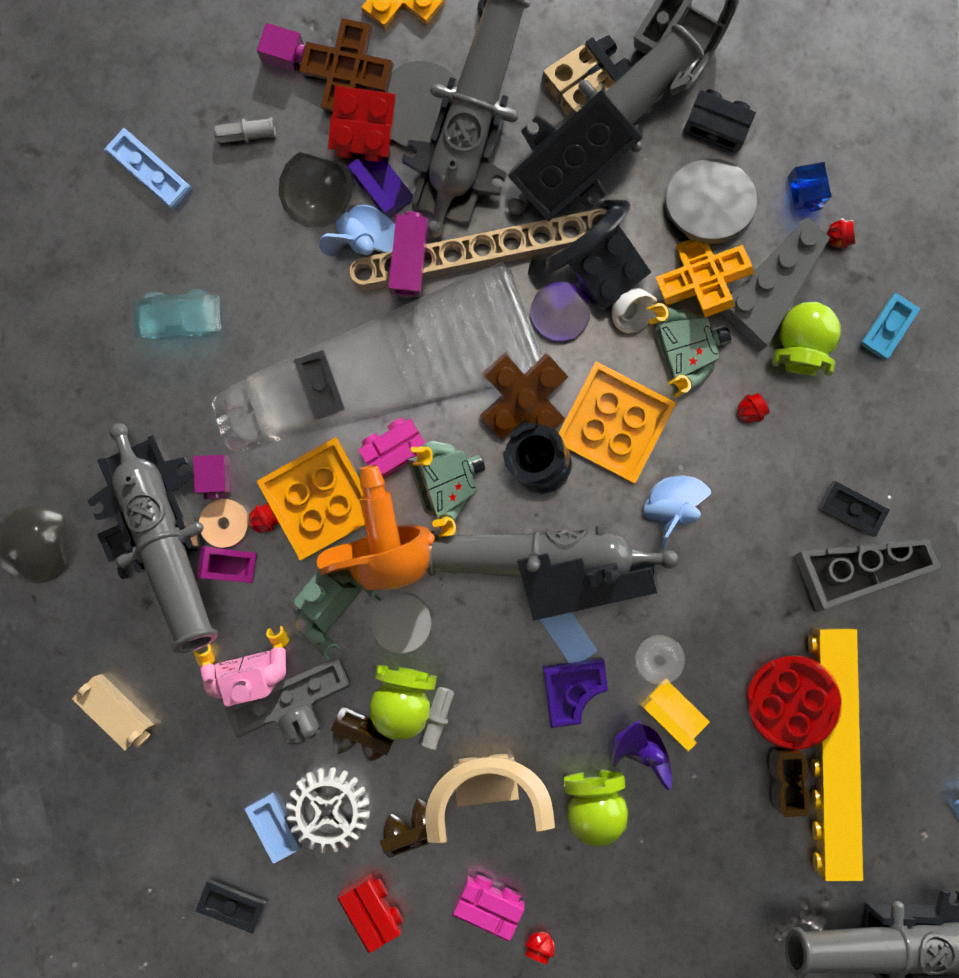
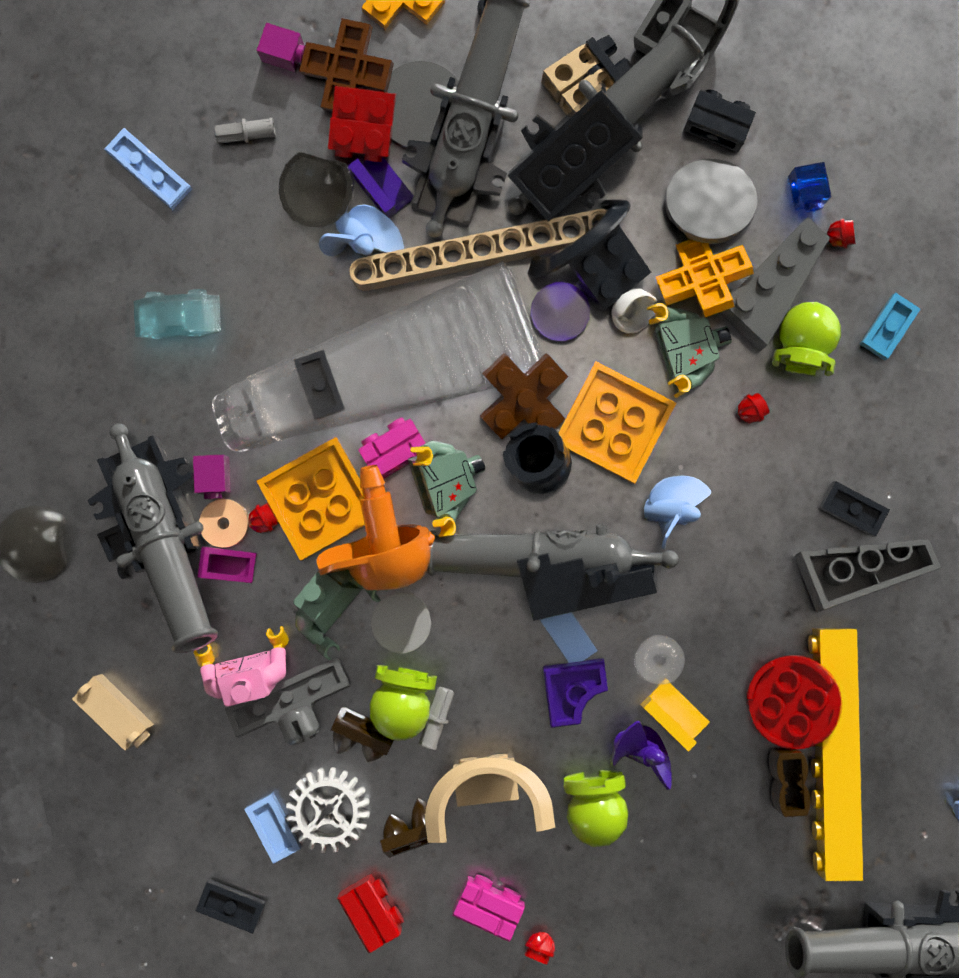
(408, 255): magenta brick -> none

